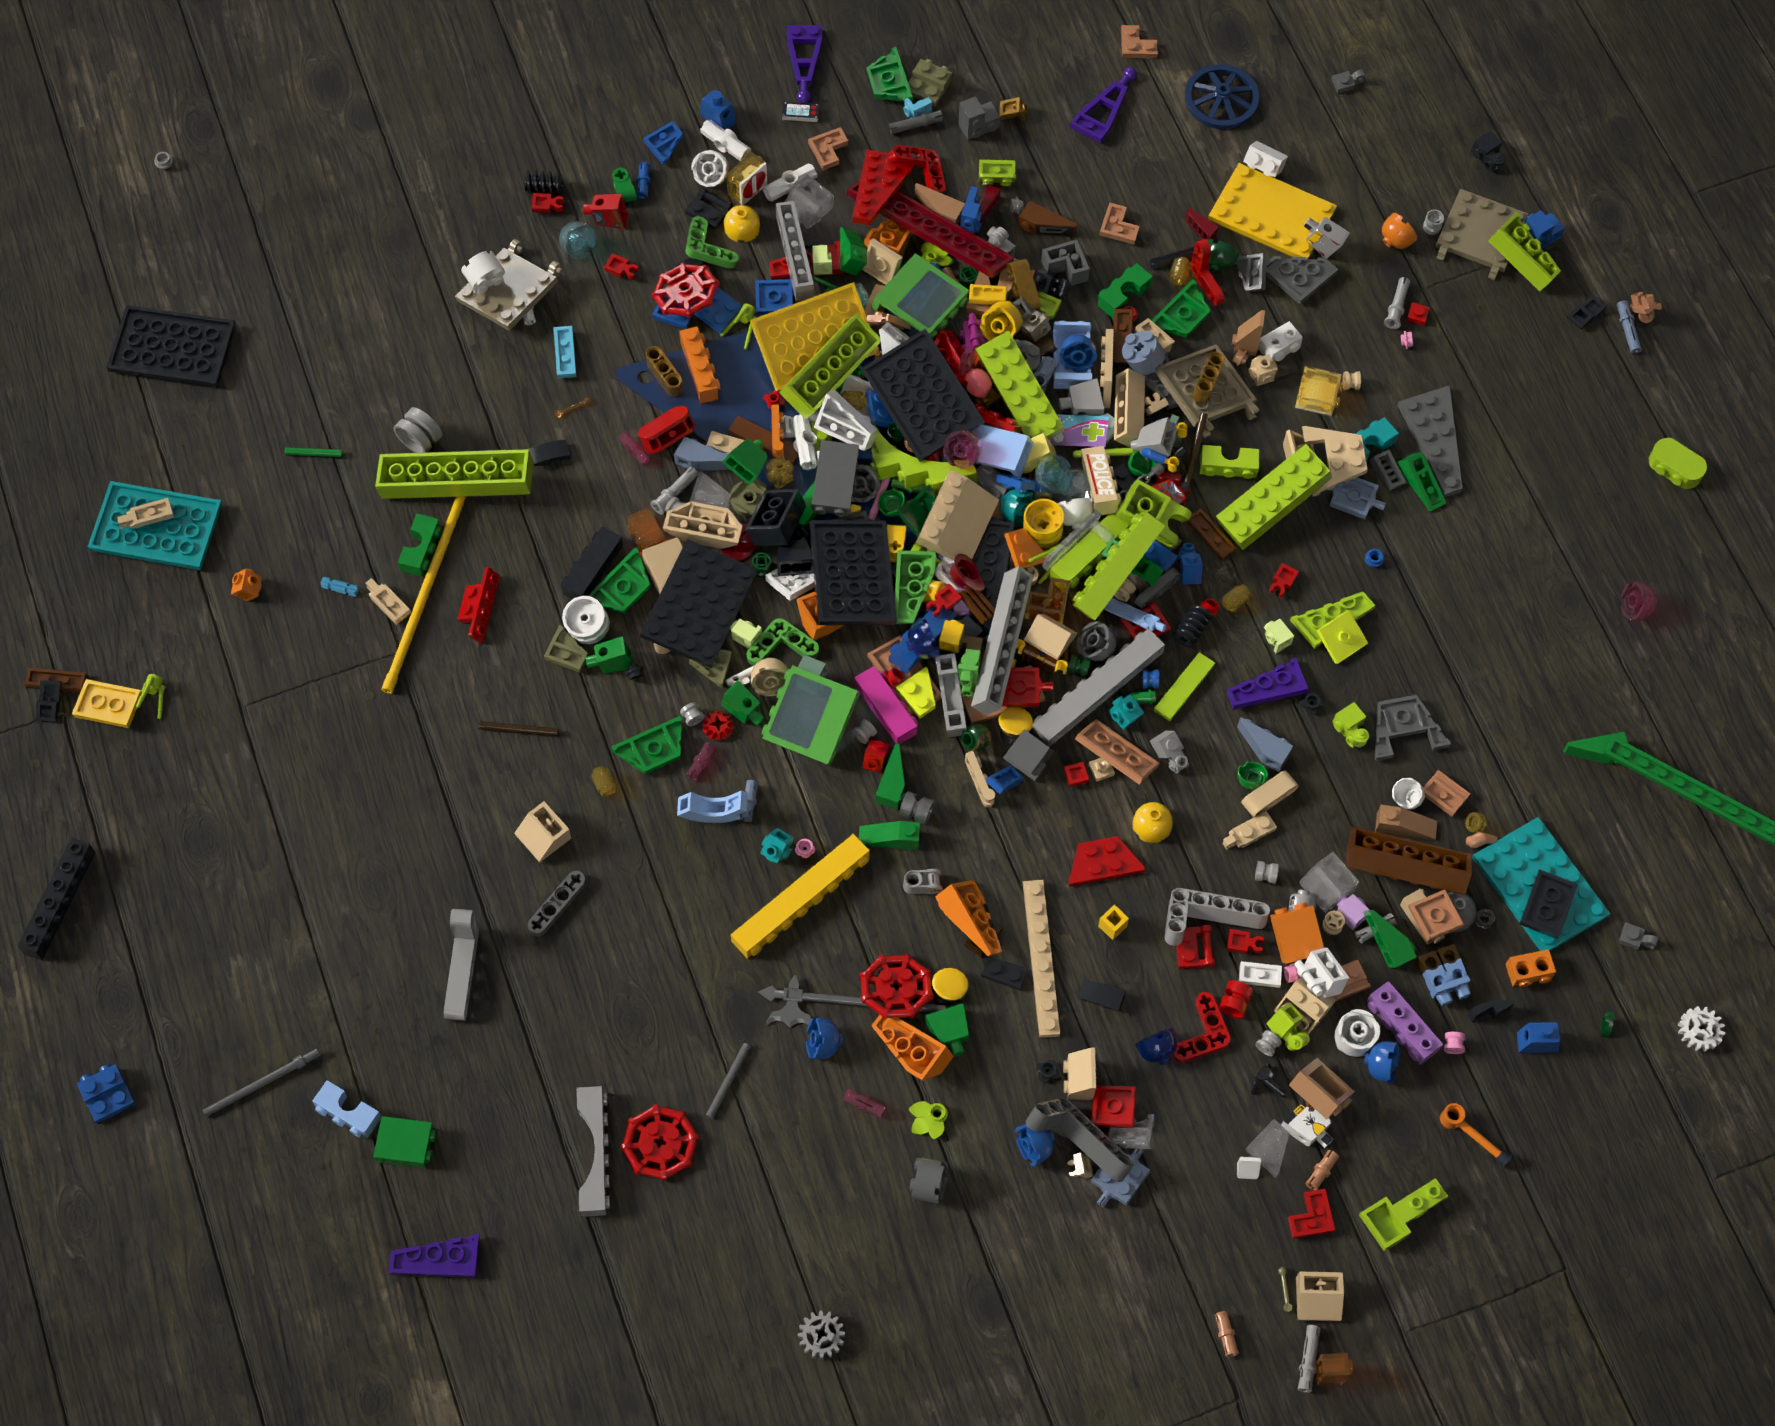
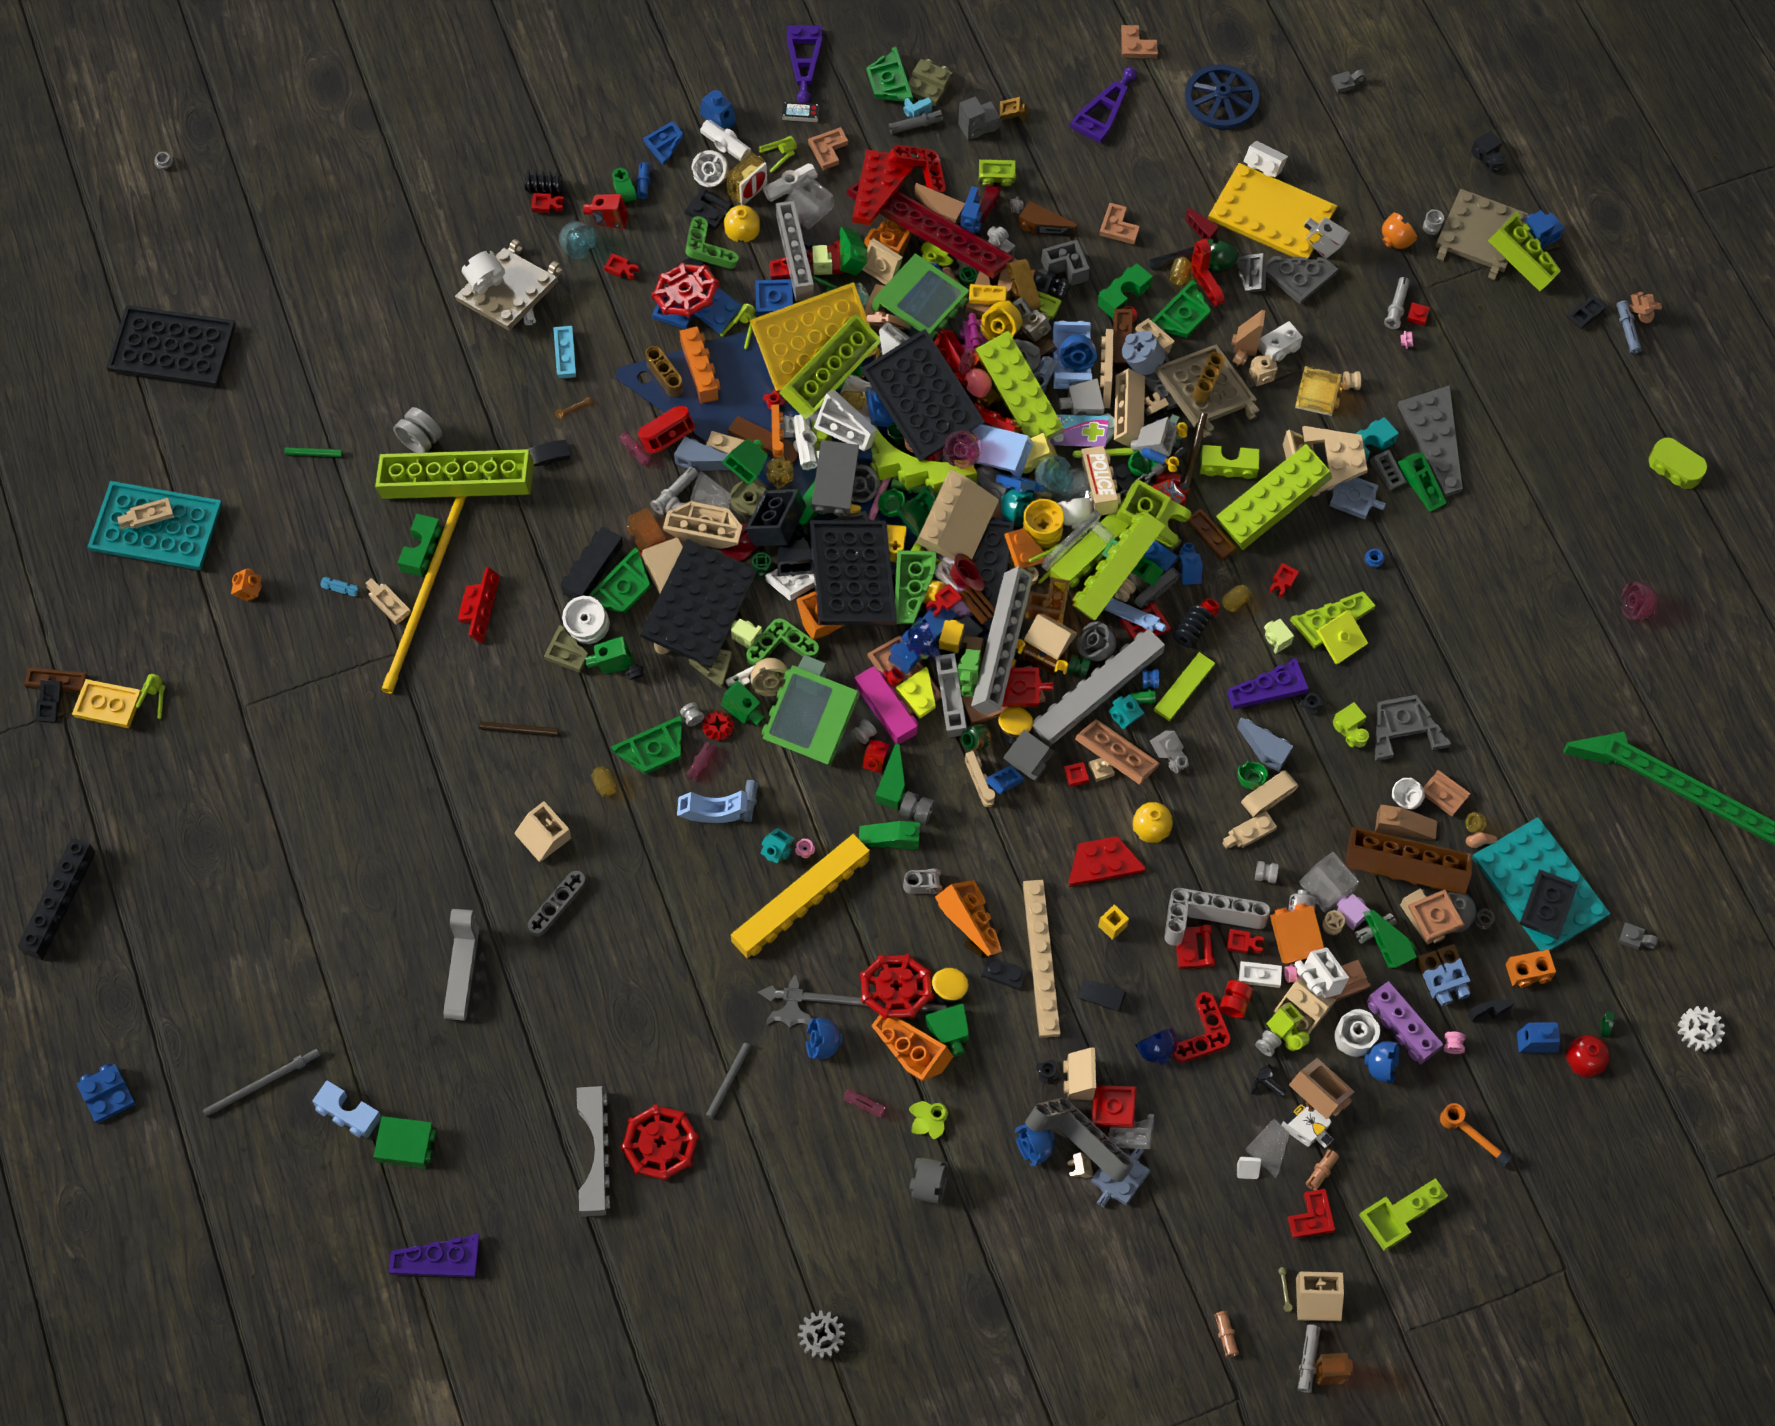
(785, 146): none -> lime plant
(1587, 1056): none -> red cylinder

